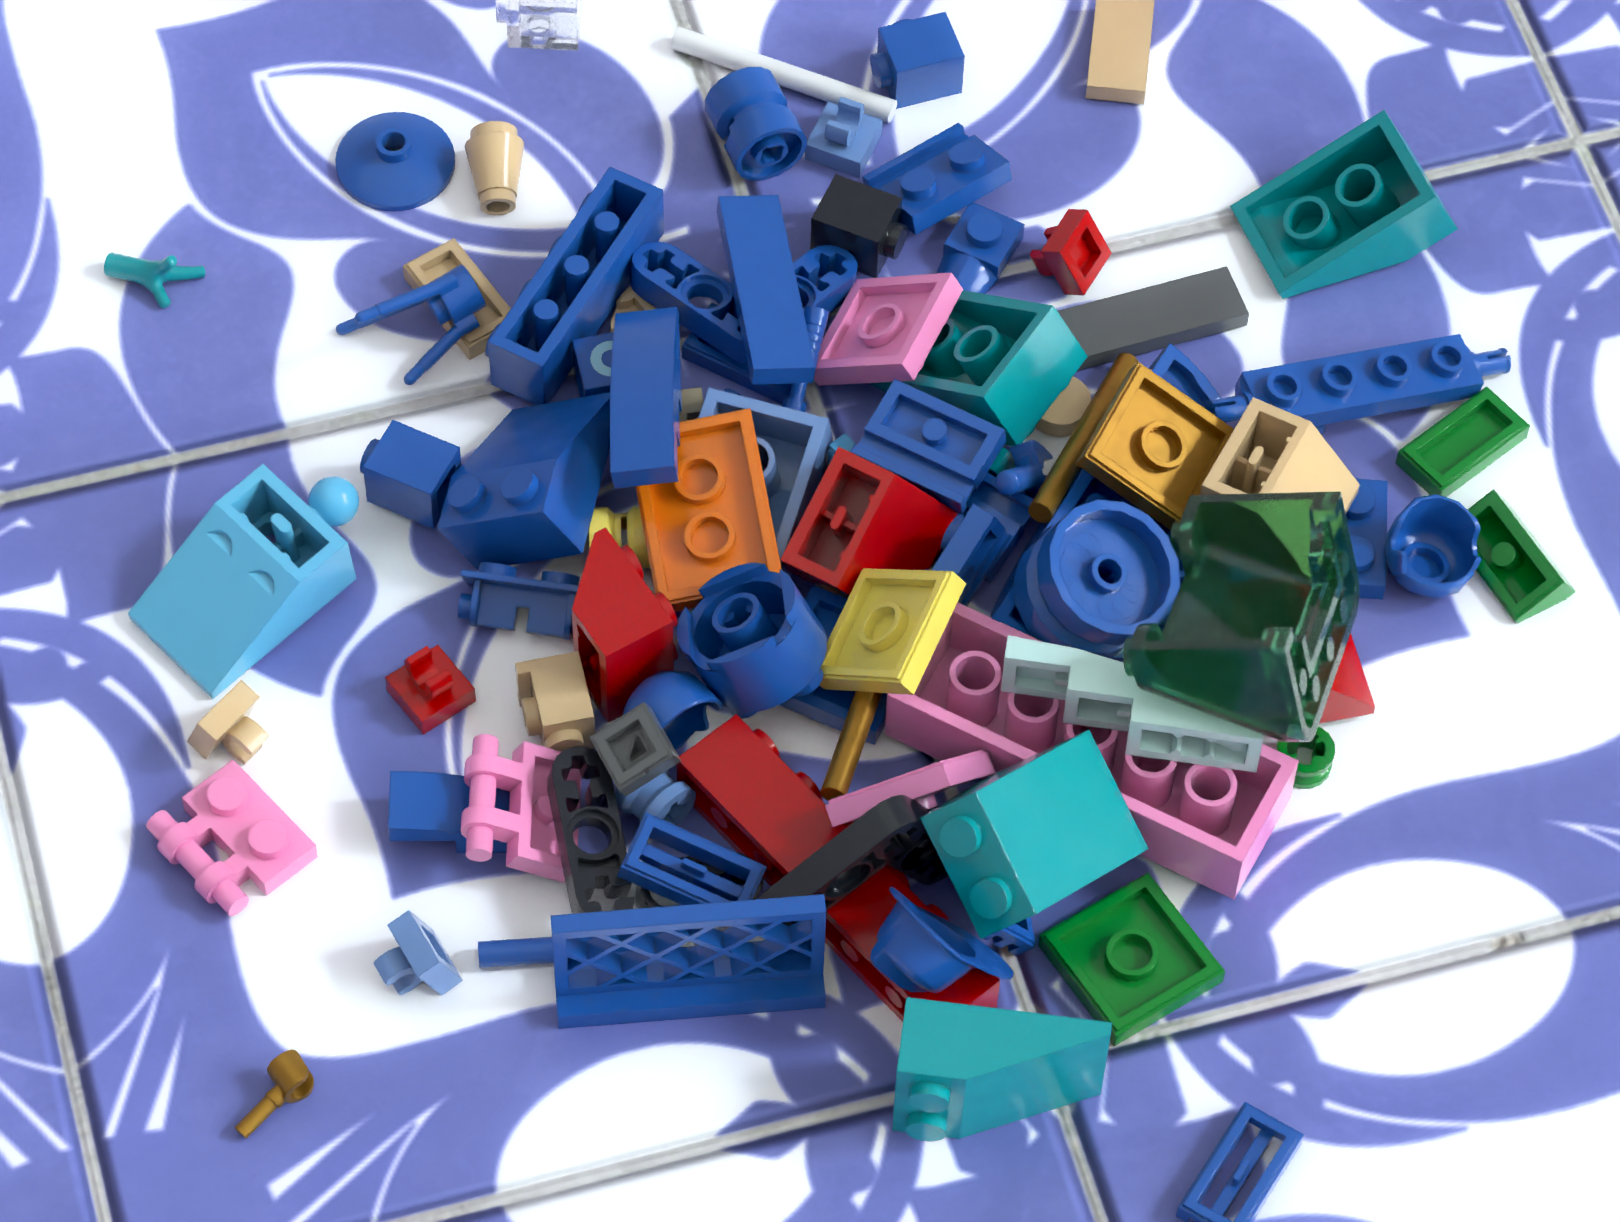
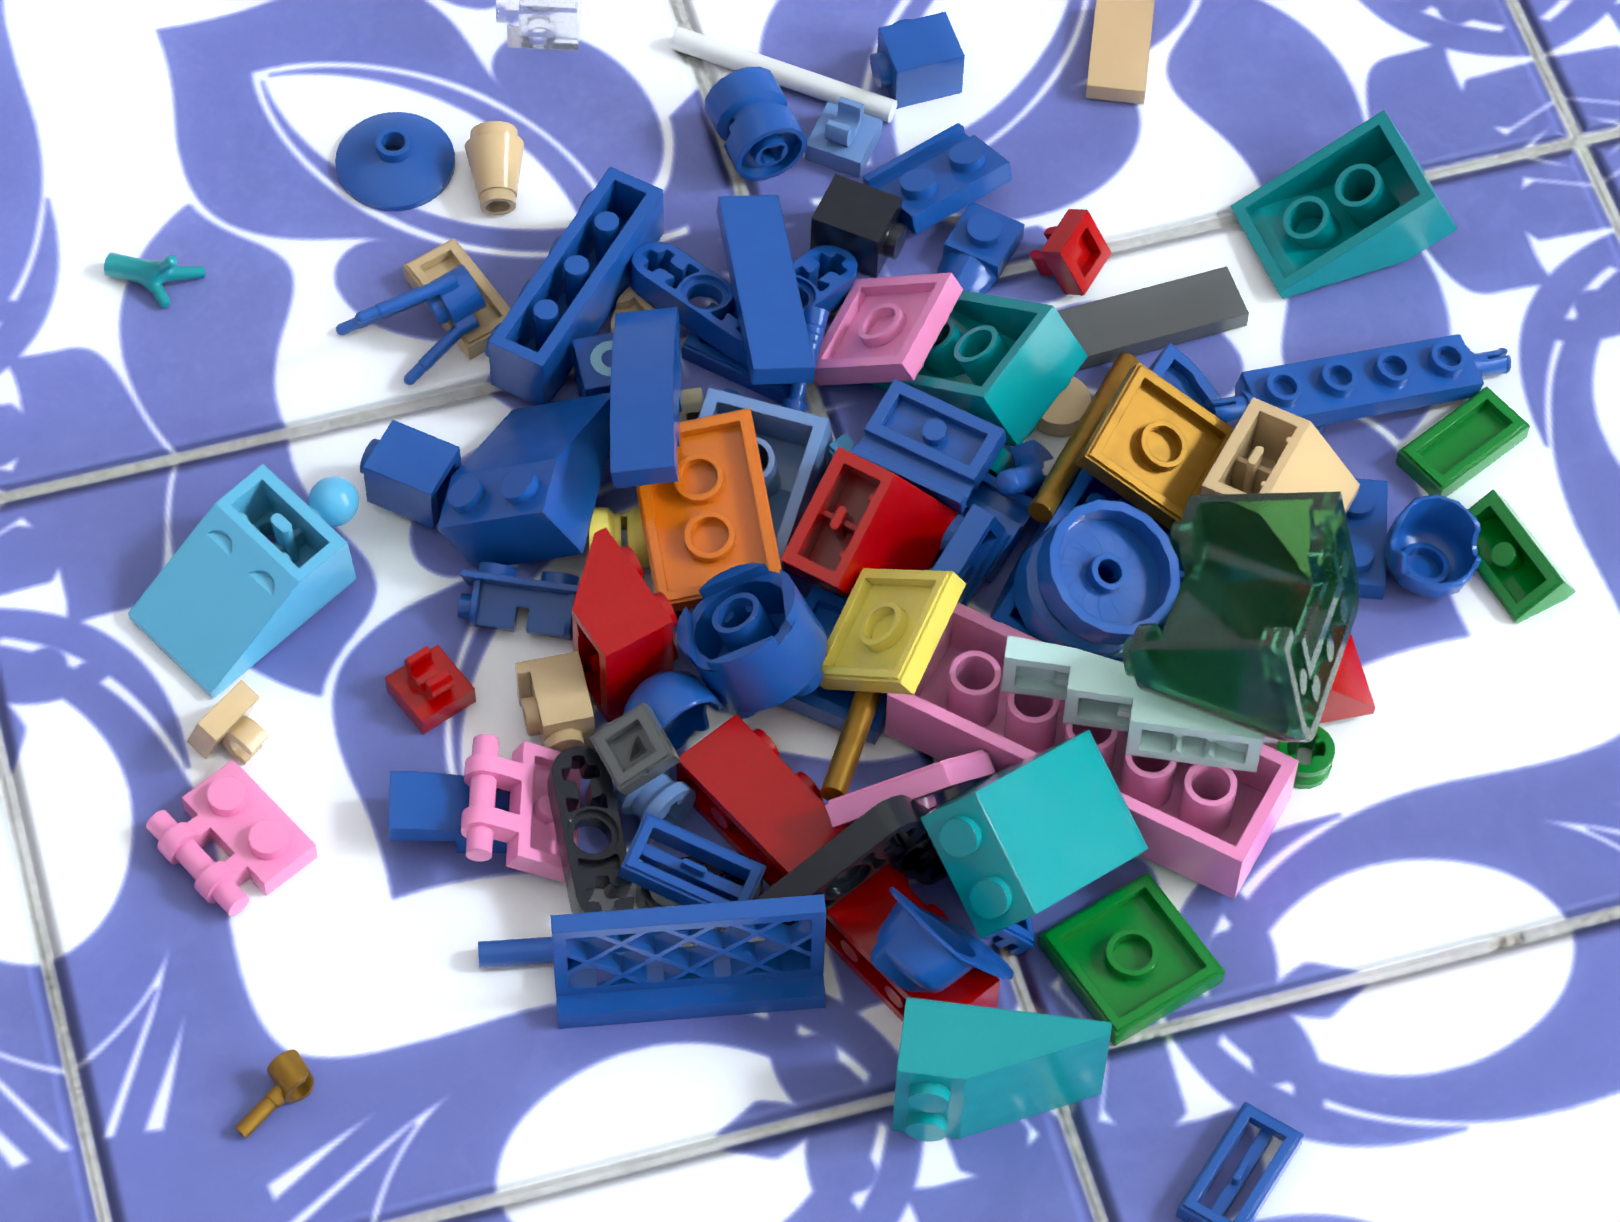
(417, 958): medium blue tile -> none

